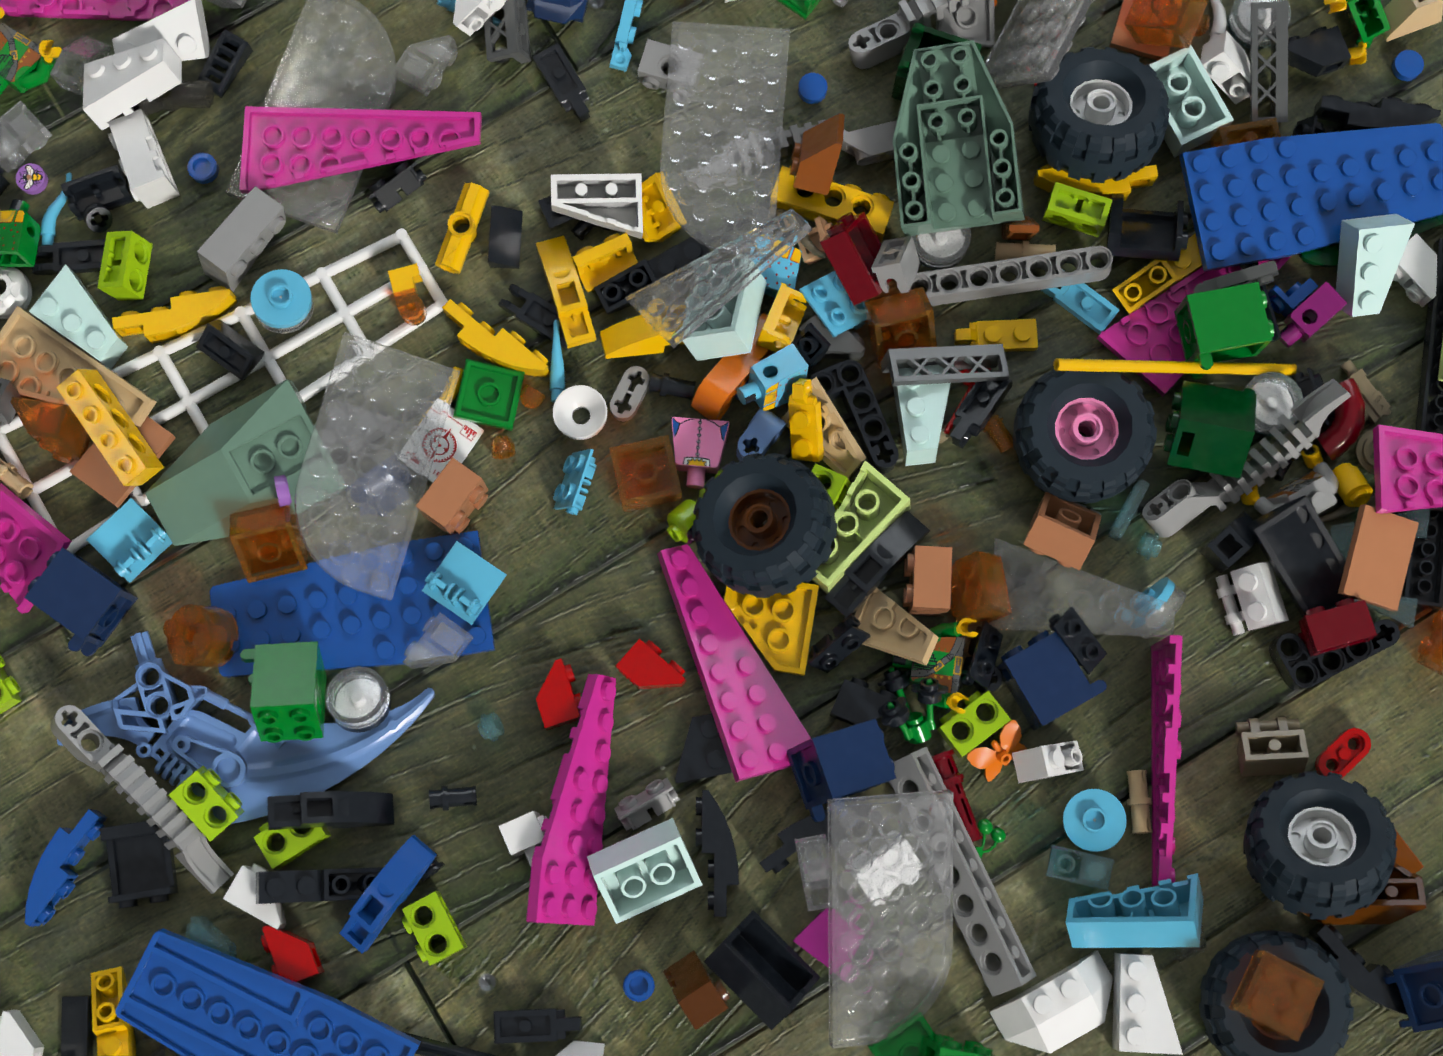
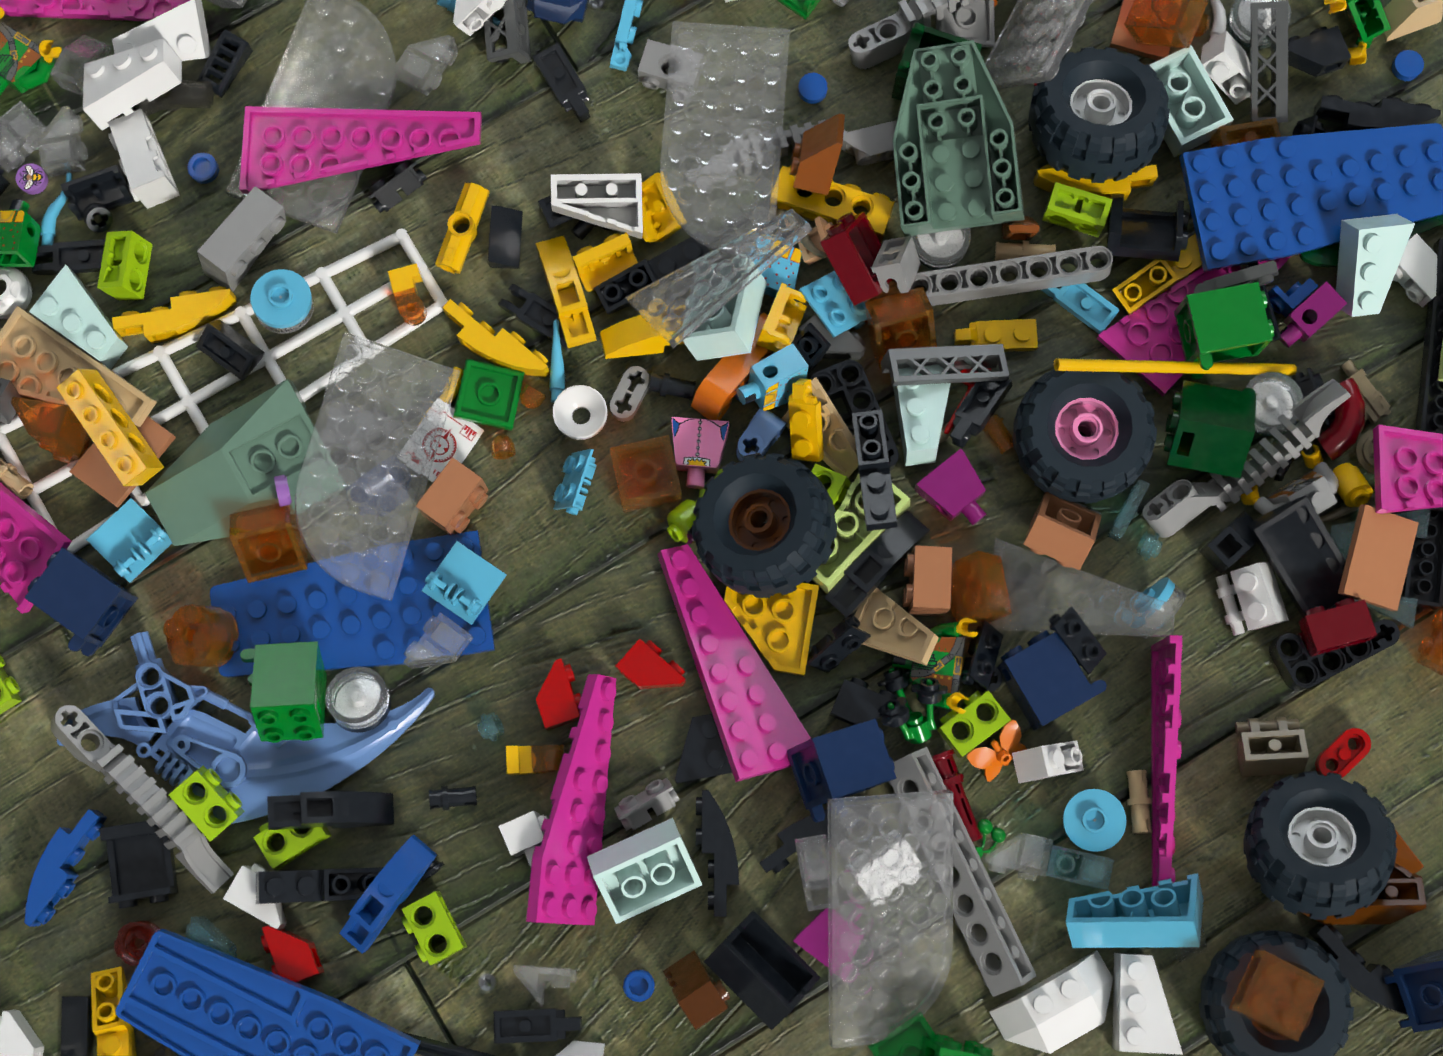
(61, 144): none -> clear slope
(125, 941): none -> clear red wheel
(533, 759): none -> leg
(535, 978): none -> clear slope
(874, 470): none -> black slope
(954, 489): none -> magenta torso
(1021, 853): none -> clear slope

